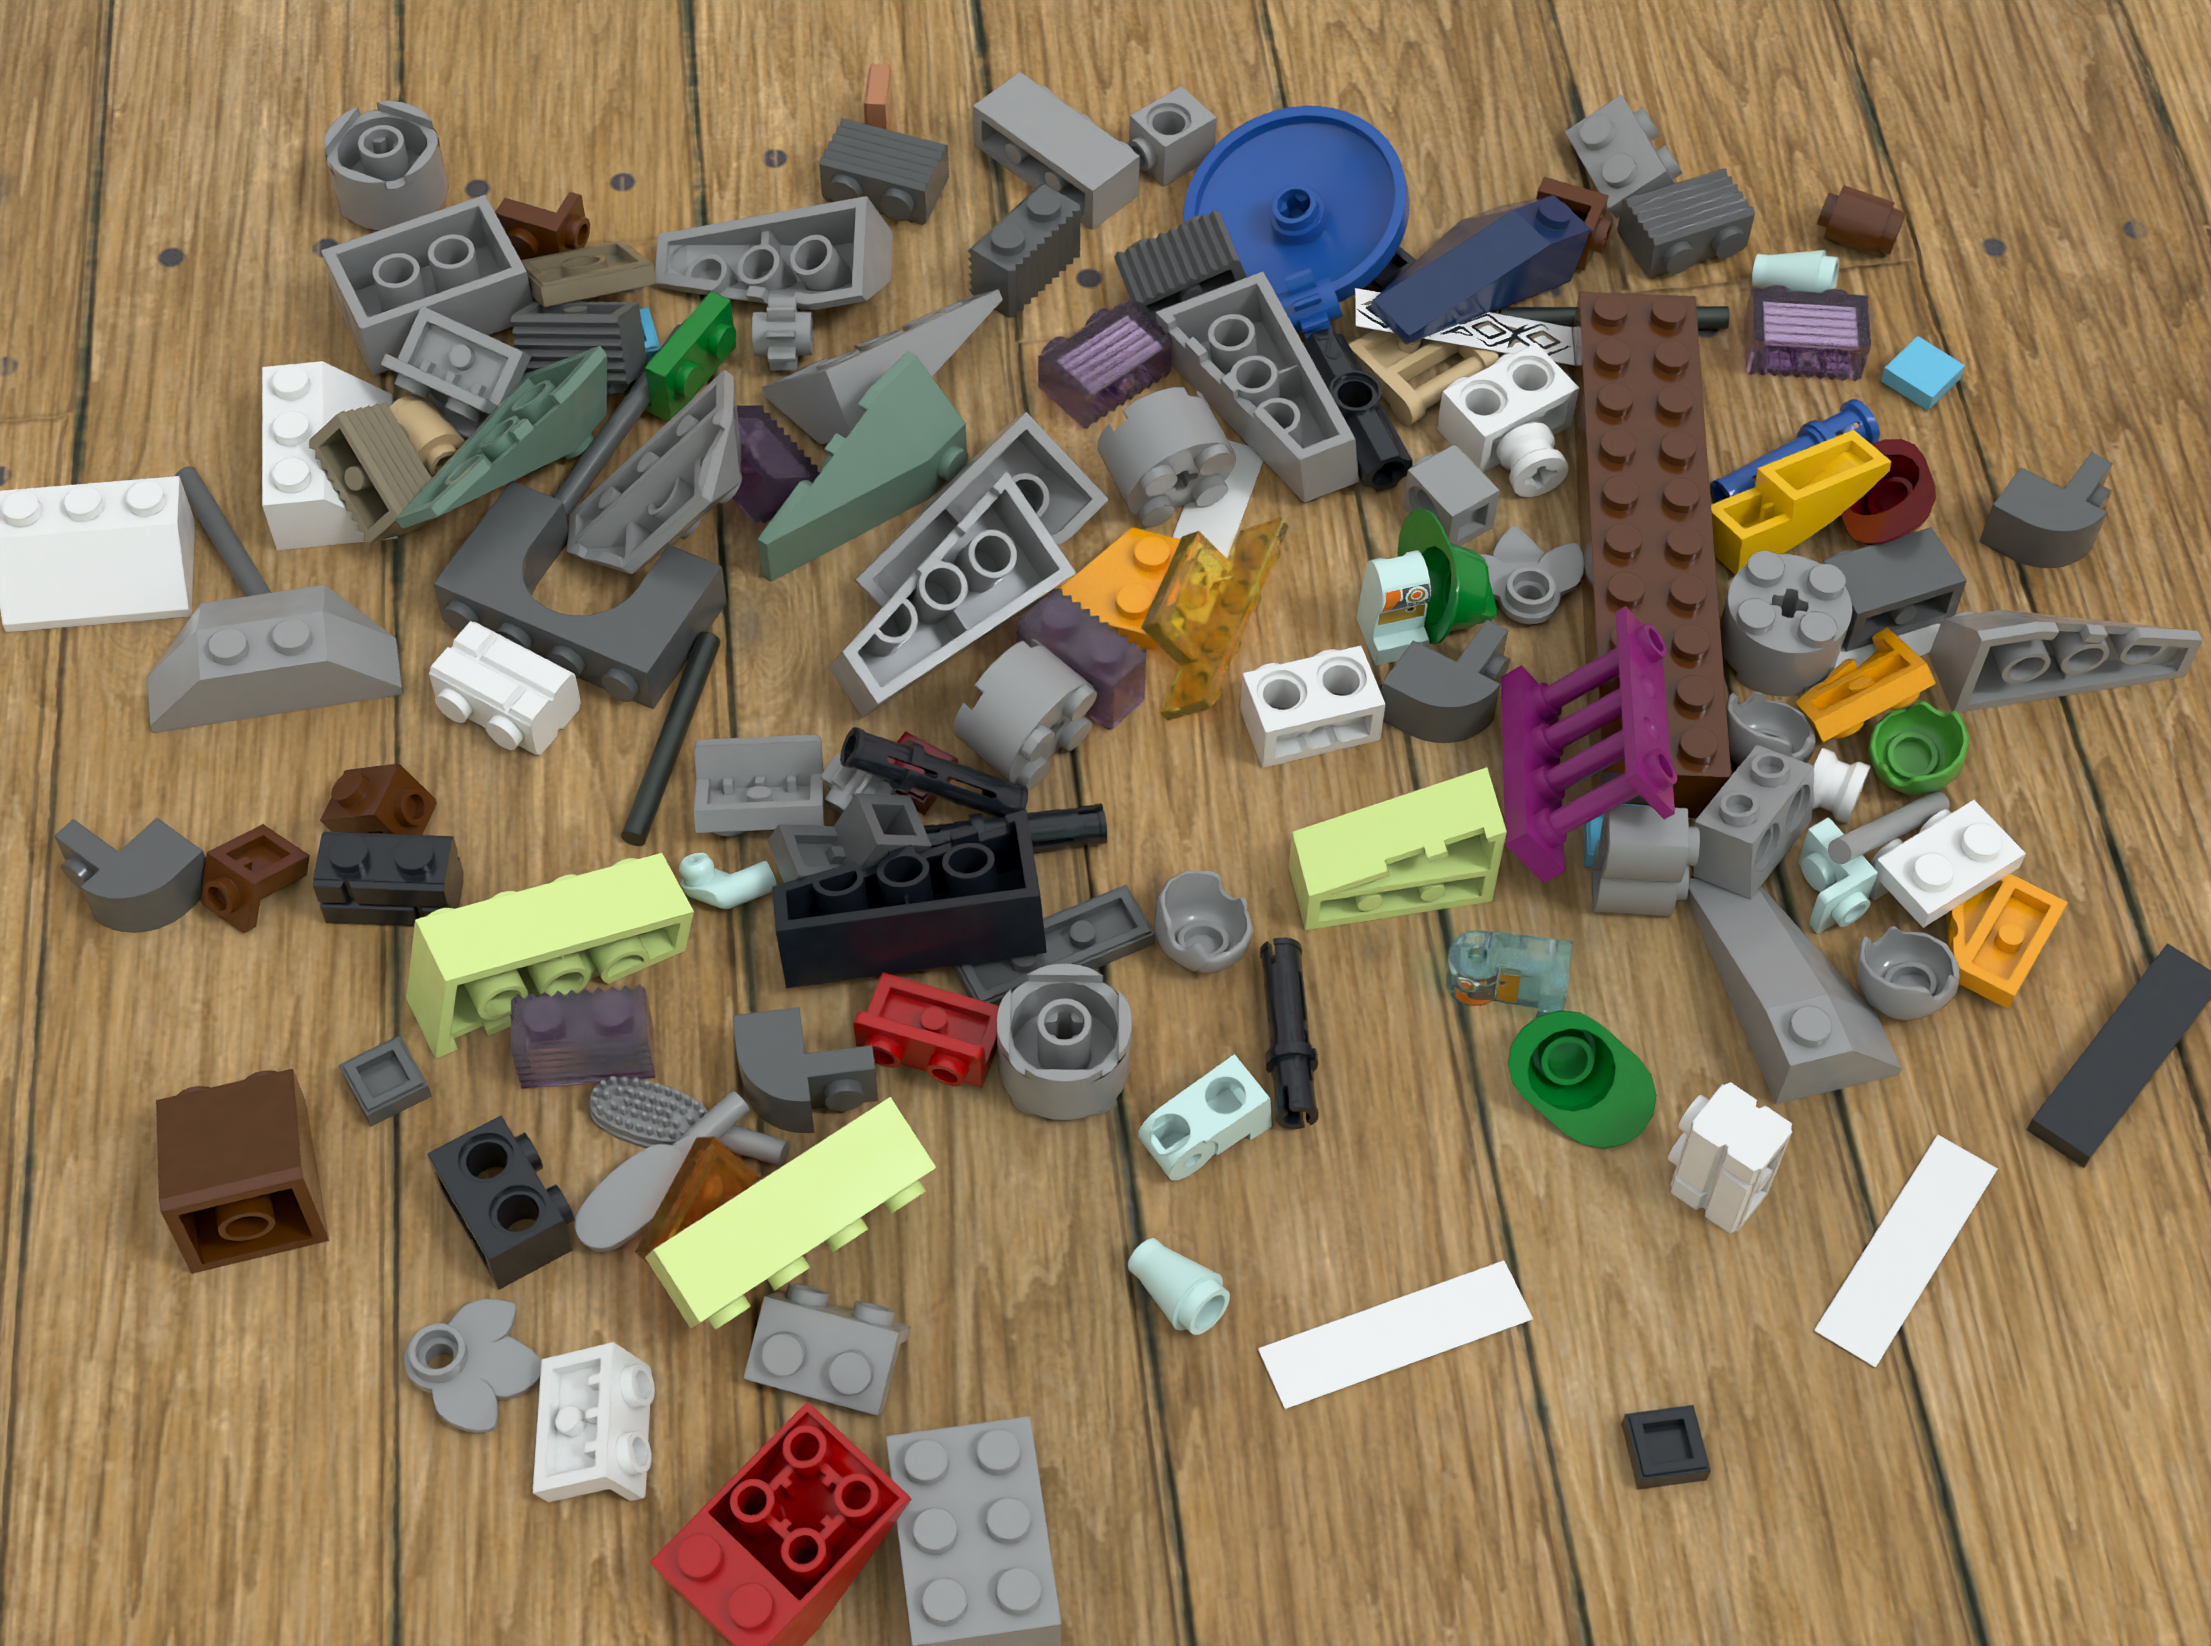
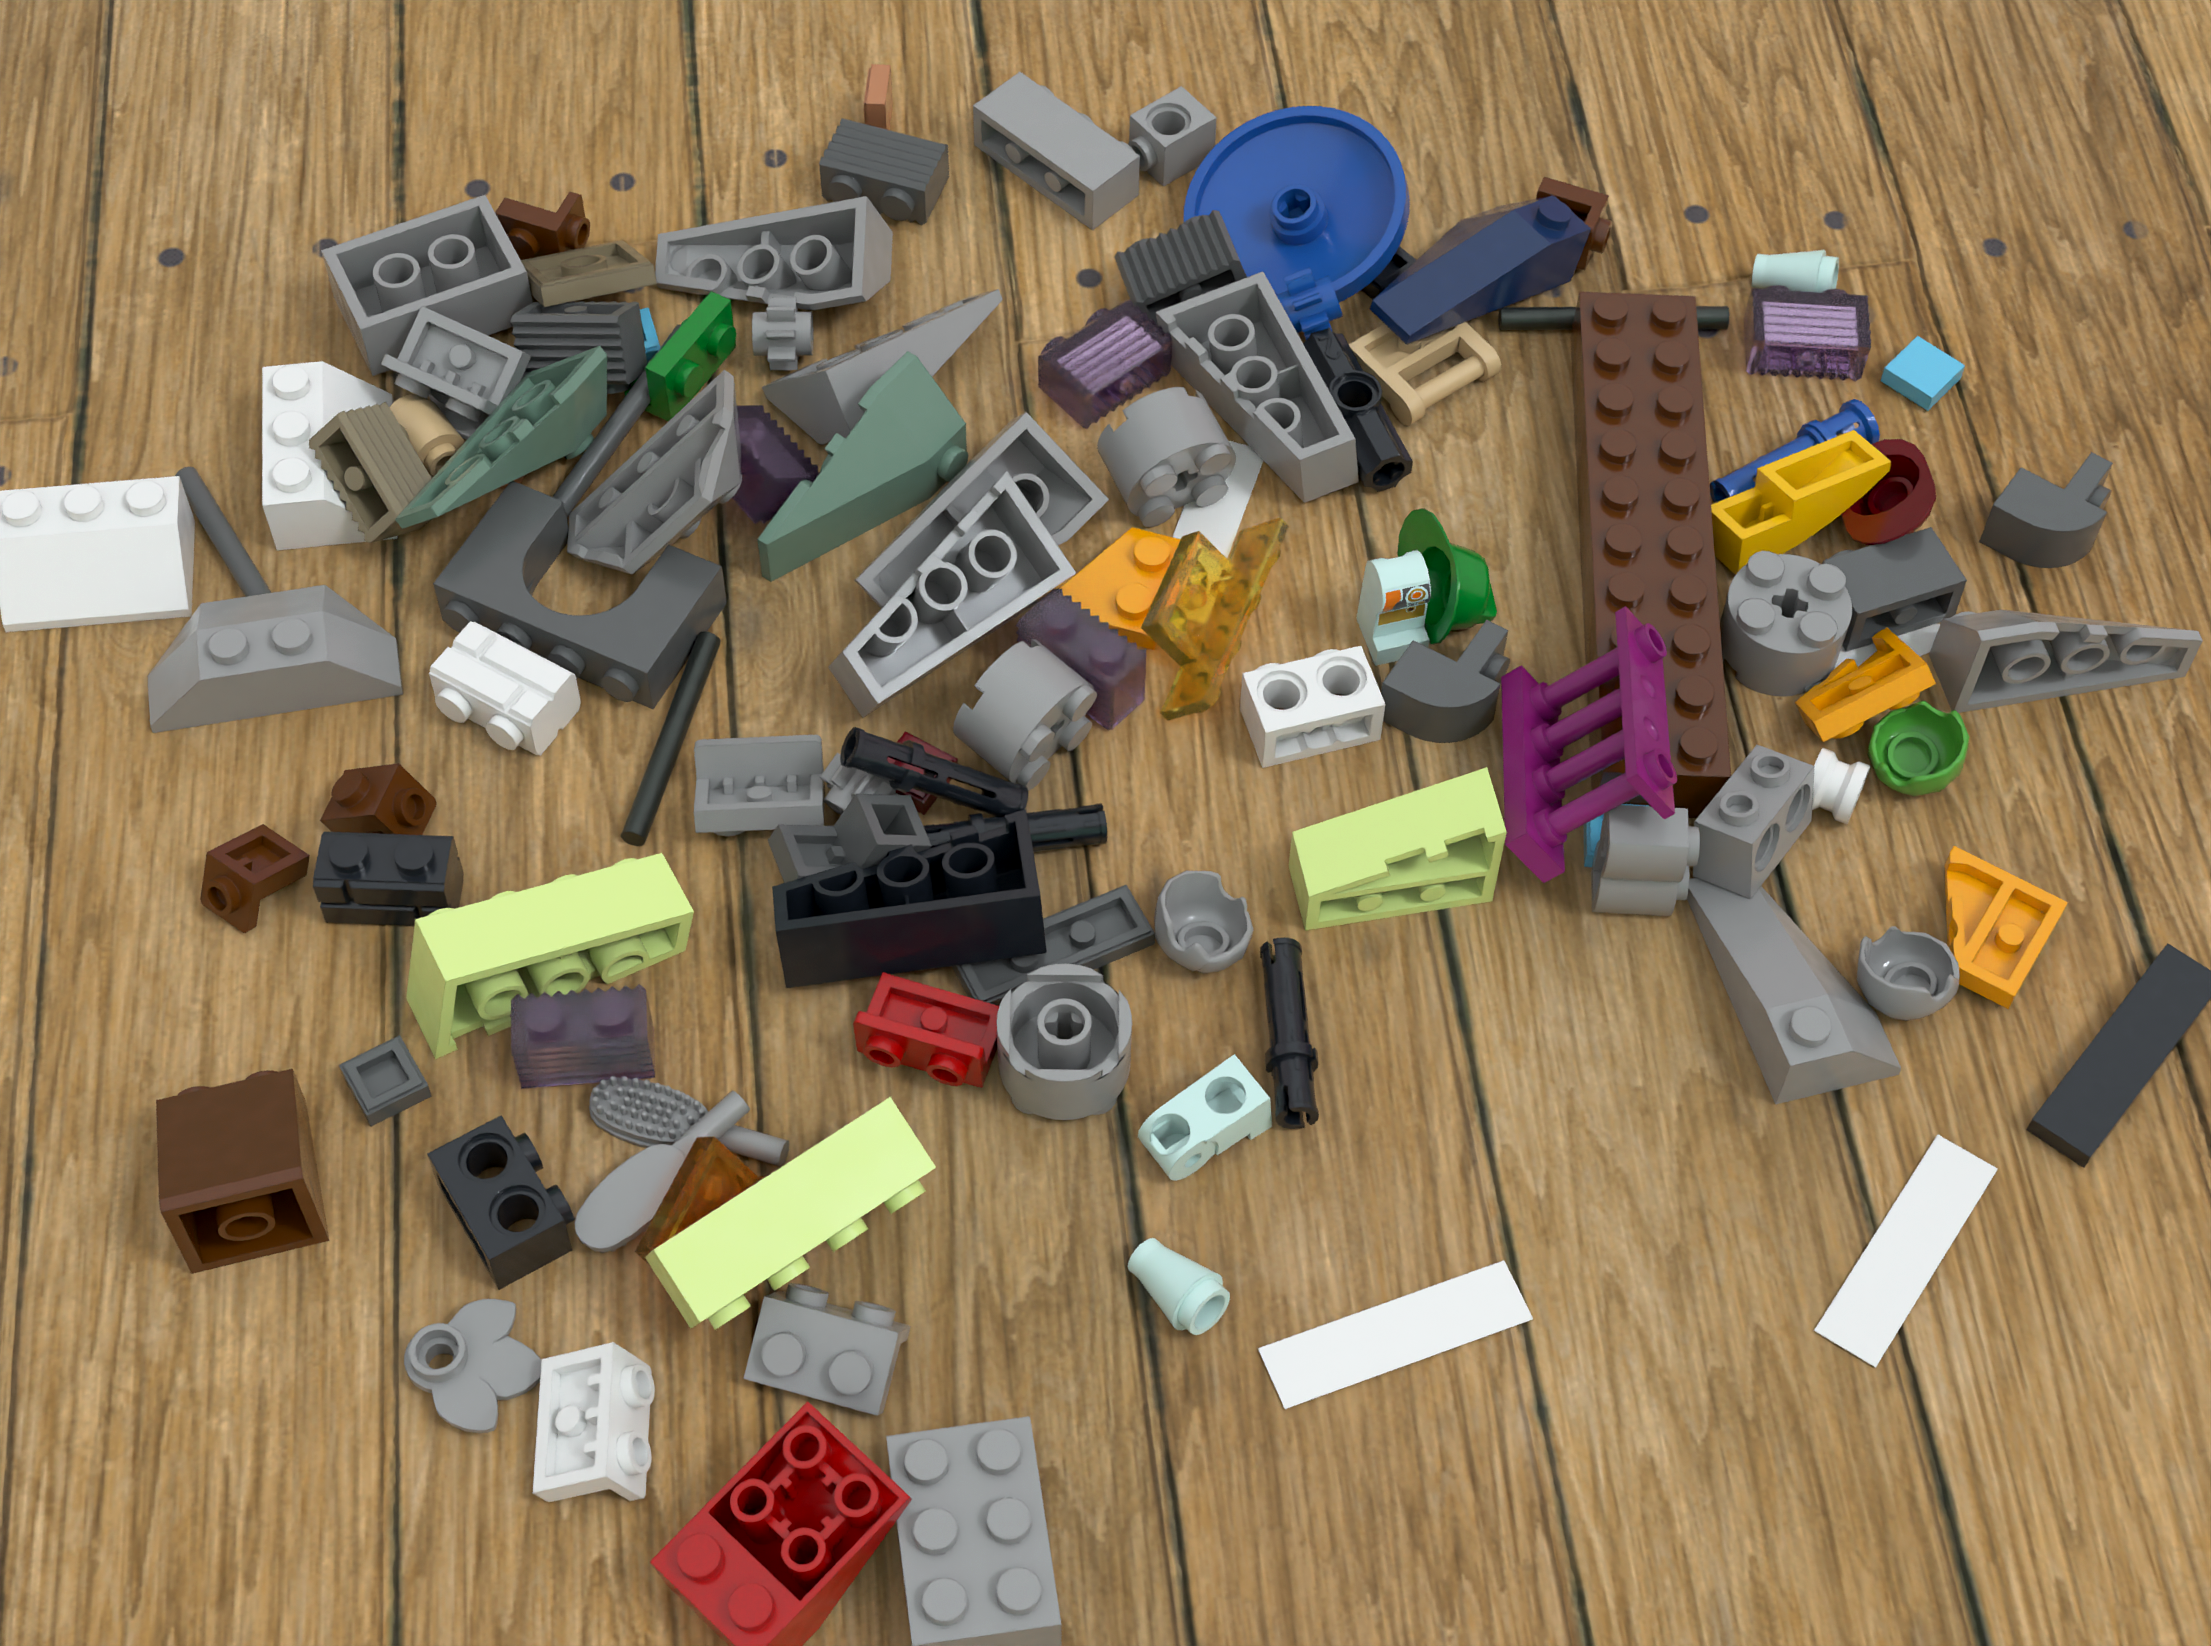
(139, 886): dark grey brick -> none
(386, 165): light grey brick -> none
(720, 888): light aqua arm -> none
(786, 1082): dark grey brick -> none
(1026, 249): dark grey brick -> none
(1454, 492): light grey brick -> none
(1486, 331): white sticker -> none
(1504, 396): white brick -> none
(1509, 970): clear light blue leg -> none
(1525, 571): light grey plate -> none
(1532, 460): white wheel -> none
(1582, 1079): green piece -> none
(1620, 152): light grey bracket -> none
(1665, 1447): black tile -> none
(1686, 223): dark grey brick -> none
(1727, 1155): white brick -> none
(1768, 725): light grey hair -> none
(1842, 886): light aqua bracket -> none
(1861, 221): reddish brown brick -> none
(1886, 828): light grey bar -> none
(1945, 862): white bracket -> none

